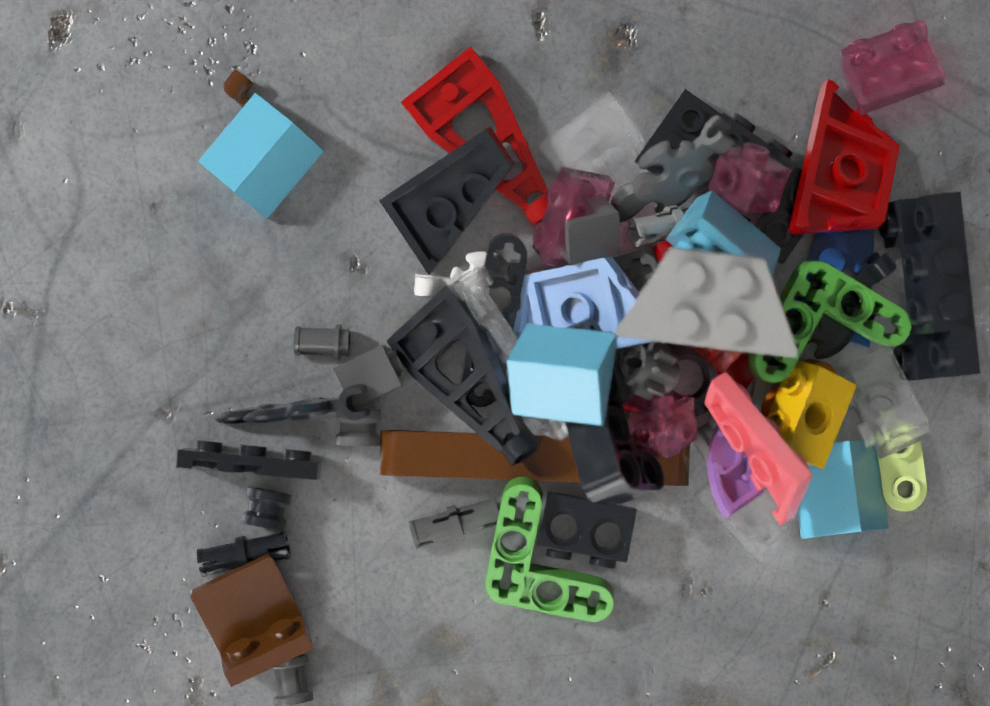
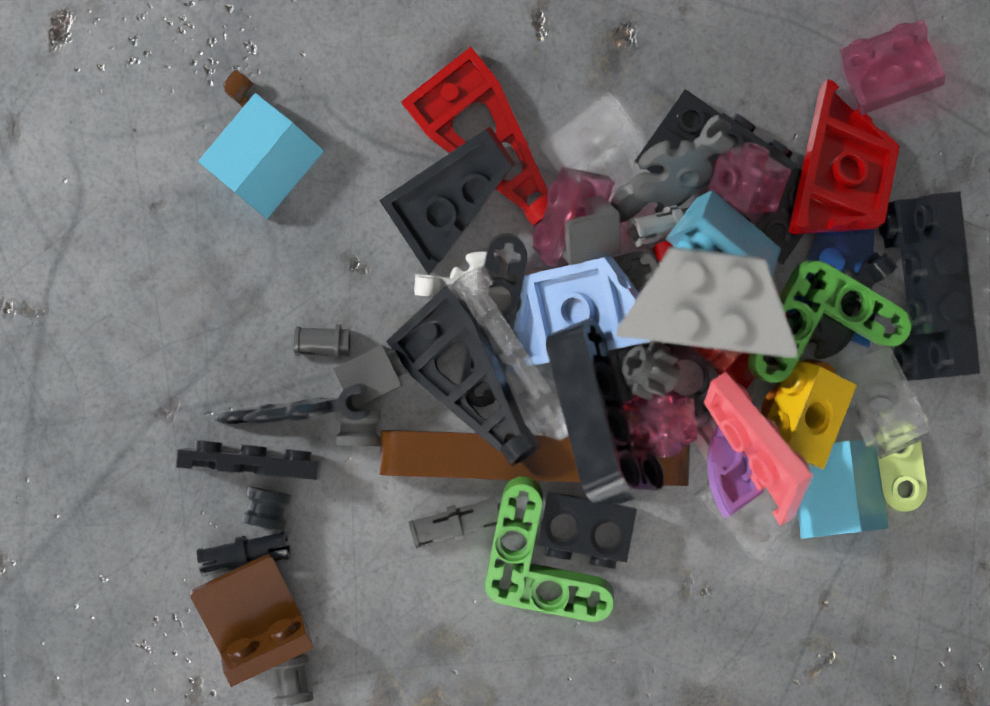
(561, 374): medium azure slope -> none

